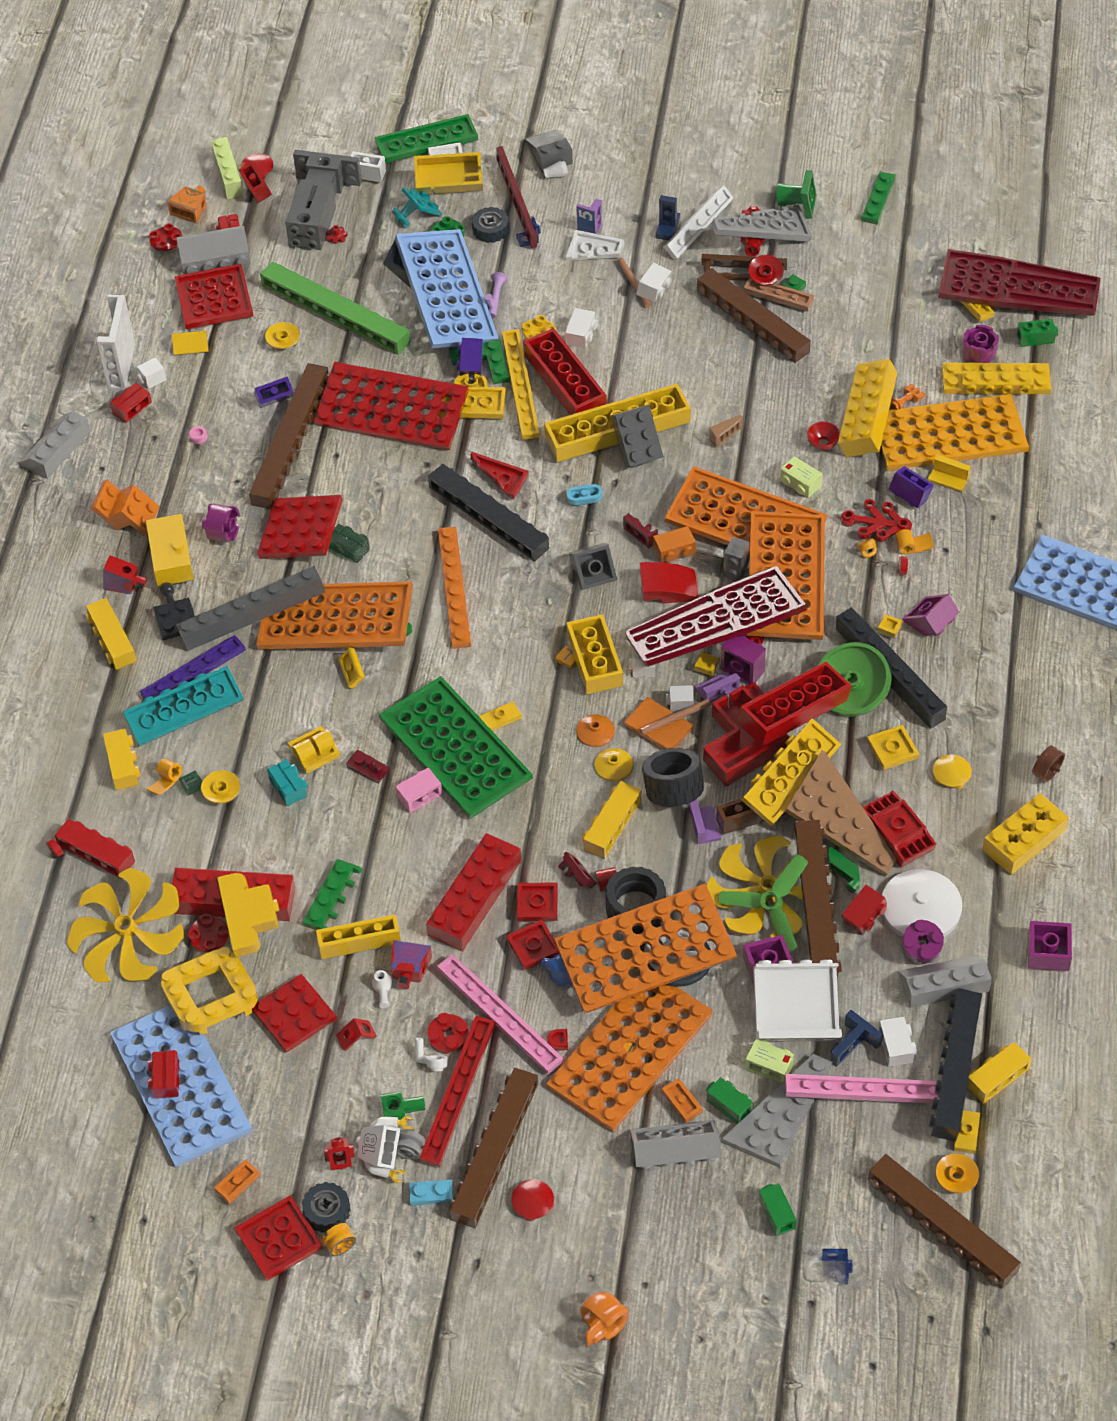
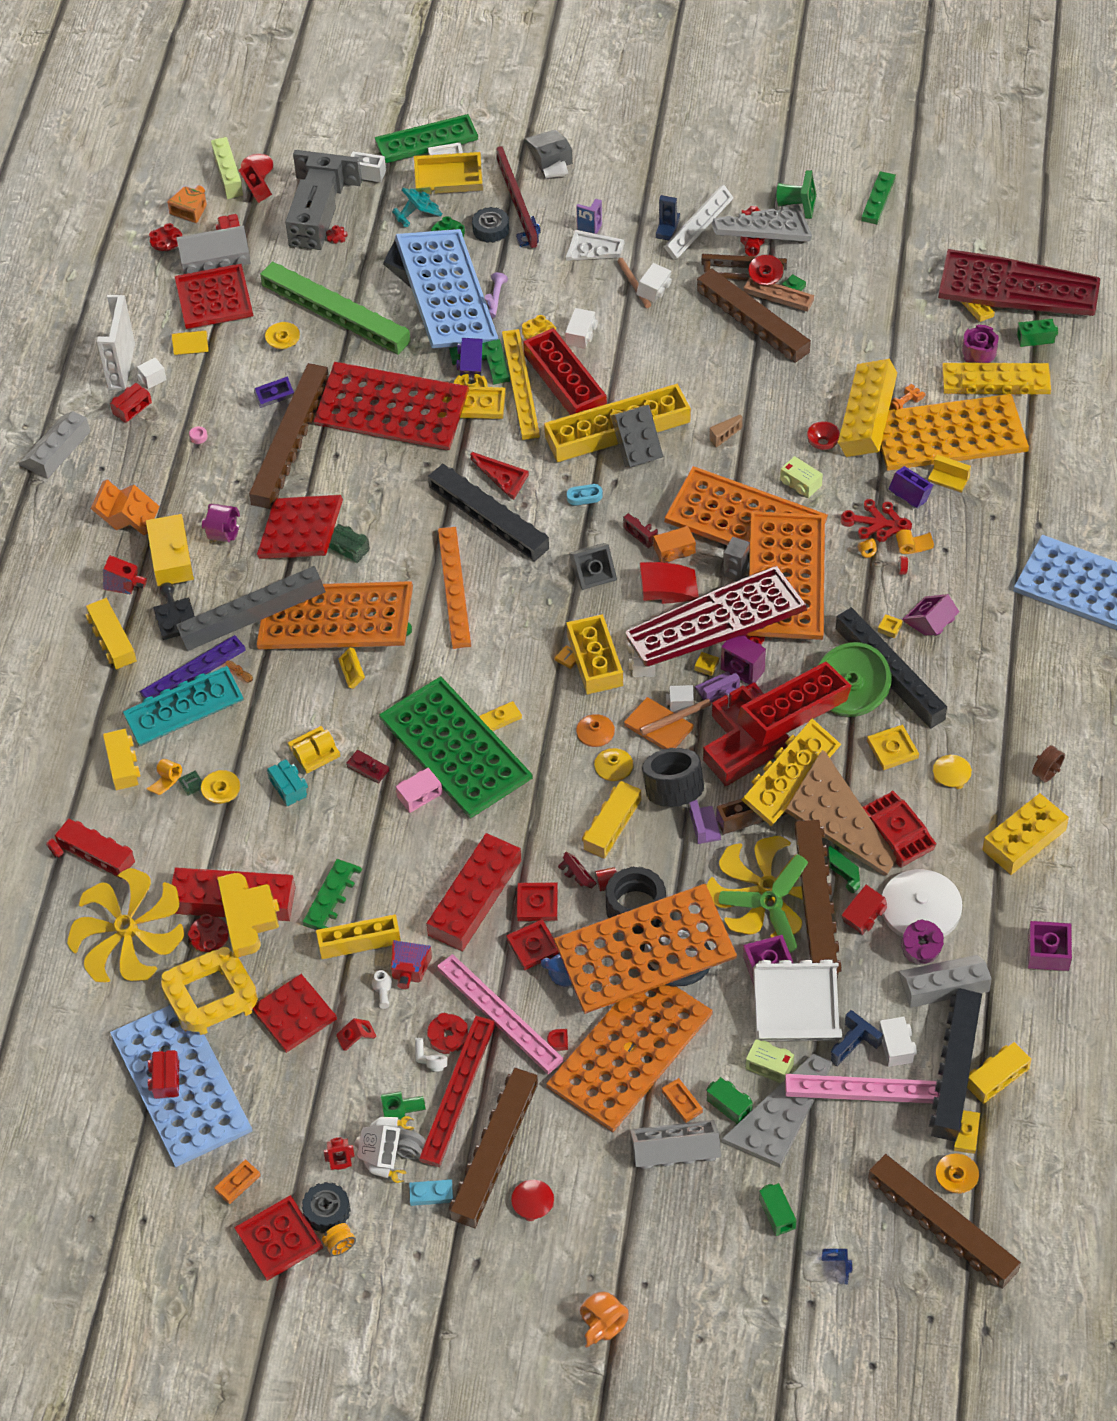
(247, 677): none -> clear orange piece

